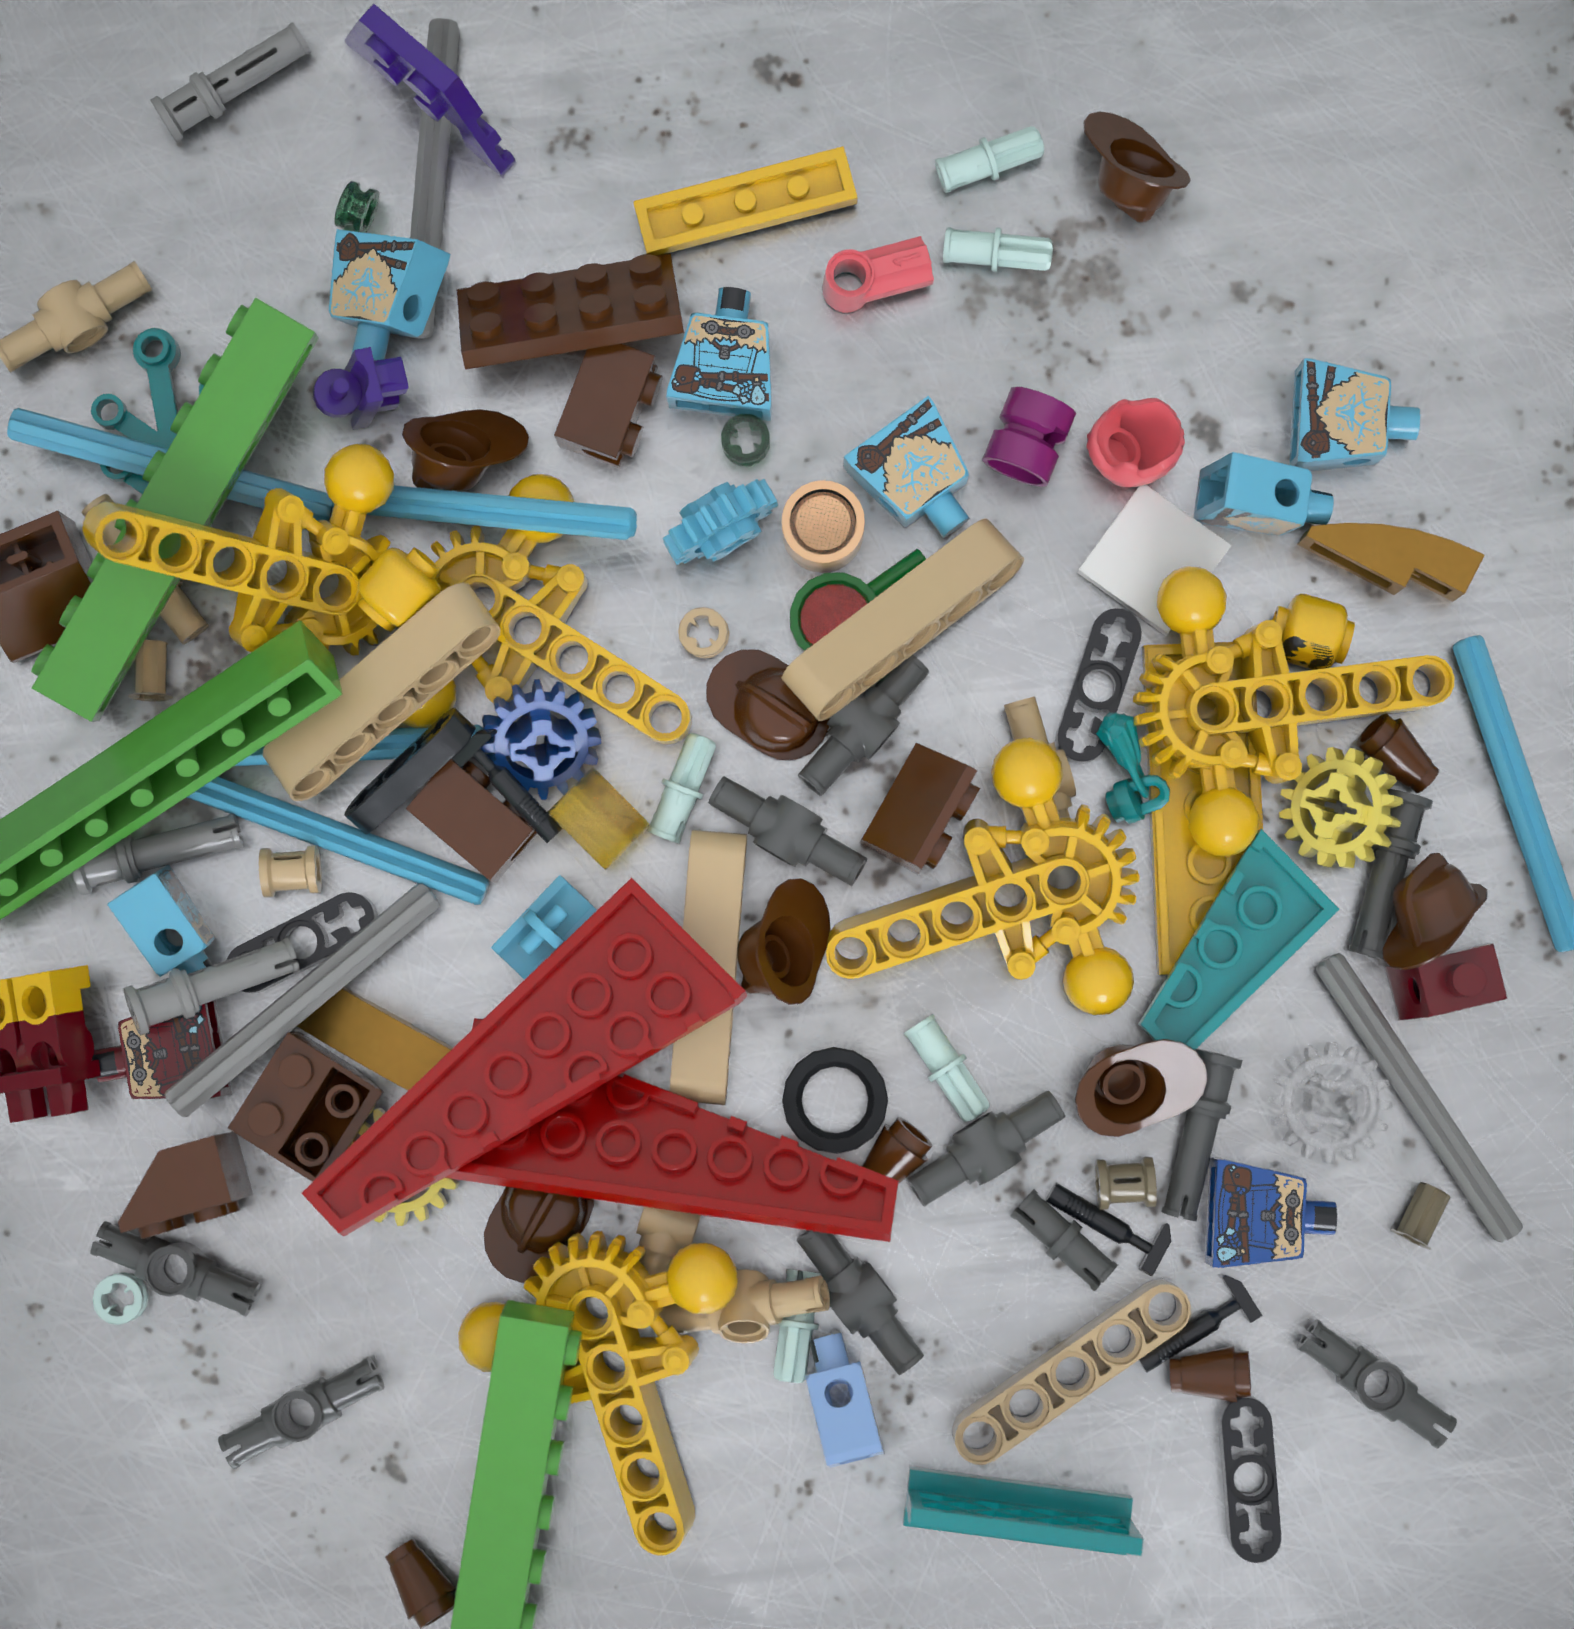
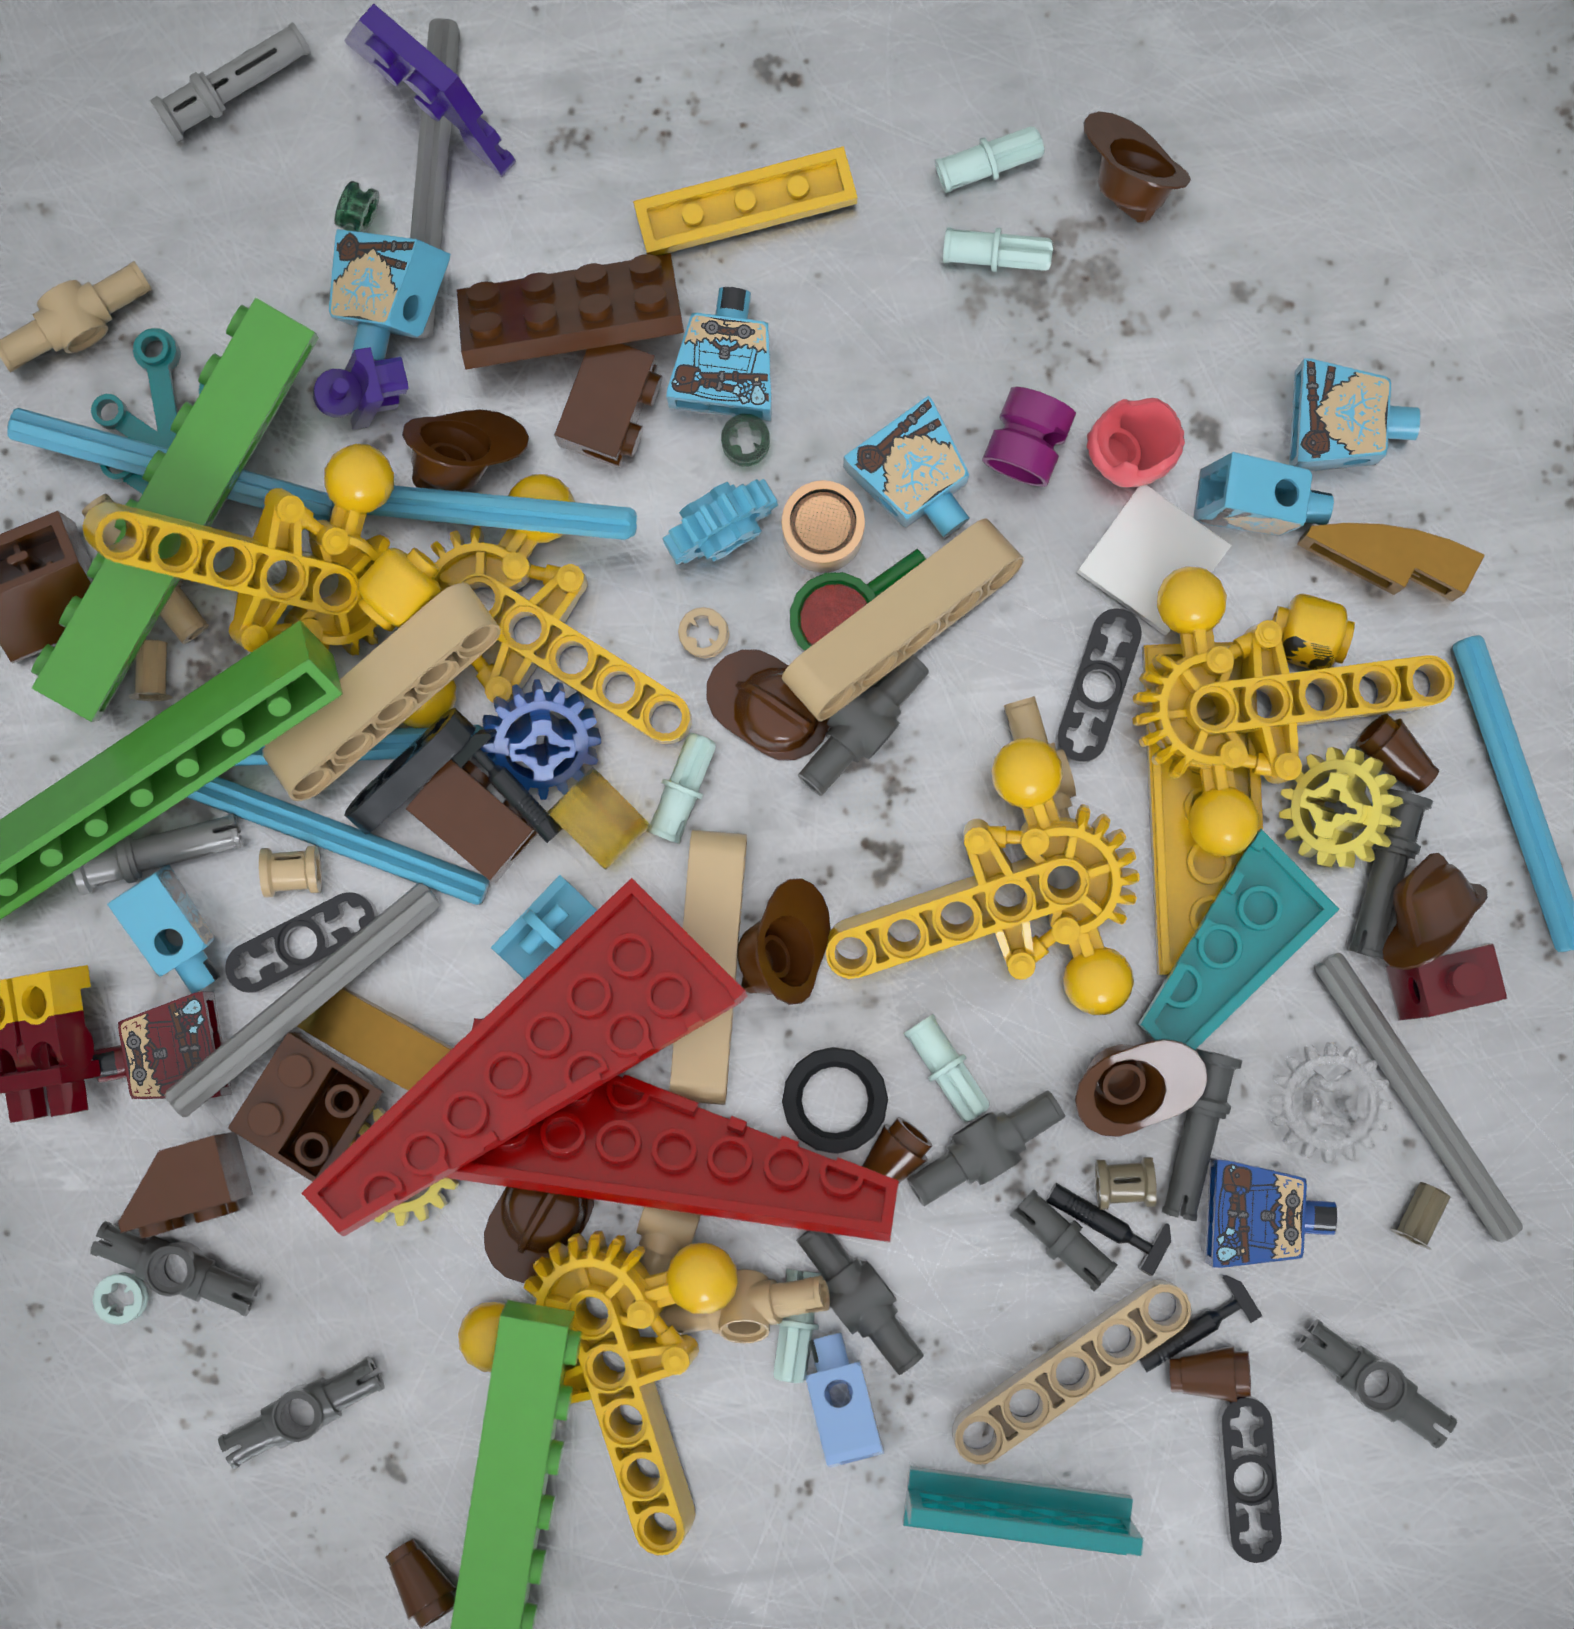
(186, 992): light grey pin -> none
(787, 830): dark grey pin -> none
(882, 271): coral piece -> none
(919, 808): reddish brown slope -> none
(1124, 800): teal piece -> none

